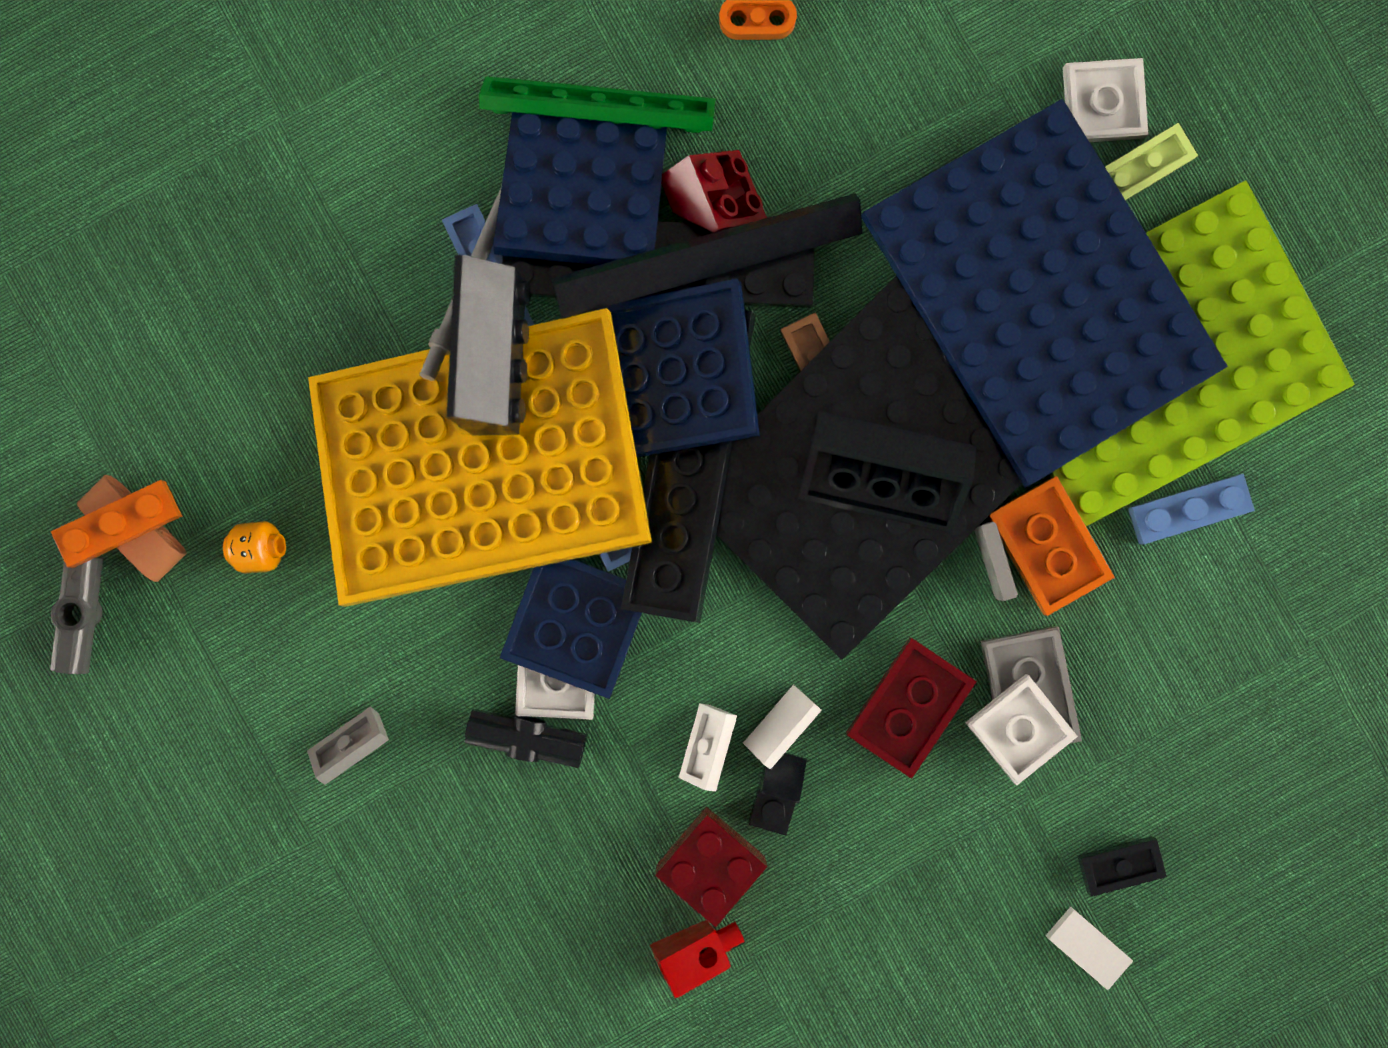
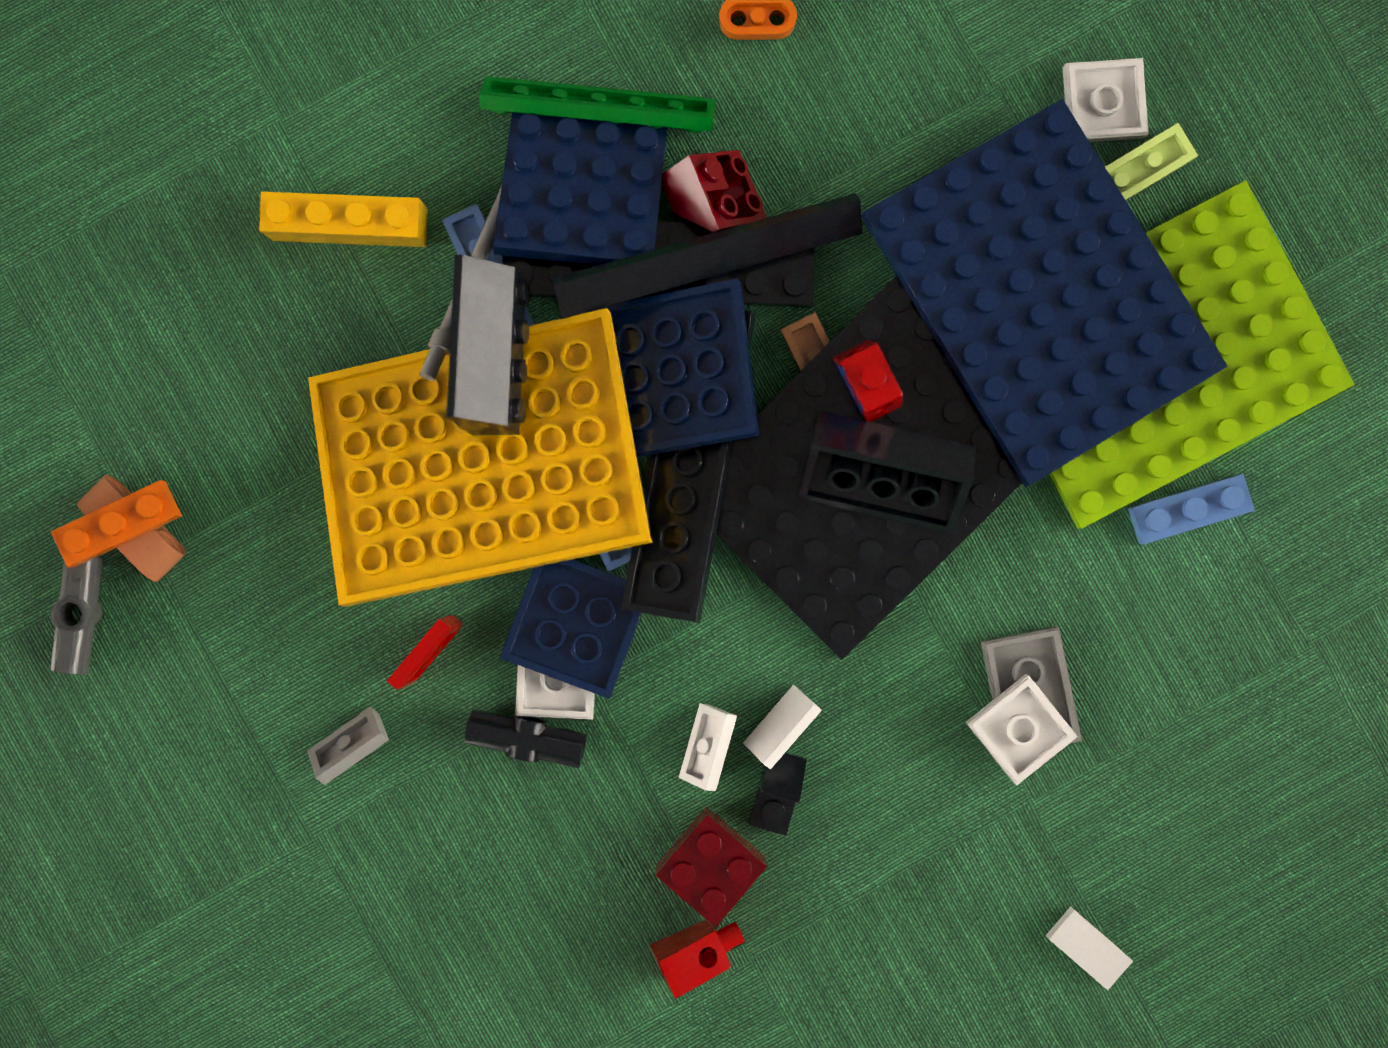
(254, 547): light orange head -> none
(343, 219): none -> yellow brick
(425, 652): none -> red tile
(869, 380): none -> red torso
(910, 707): dark red plate -> none
(995, 561): light grey tile -> none
(1050, 546): orange plate -> none
(1122, 866): black plate -> none

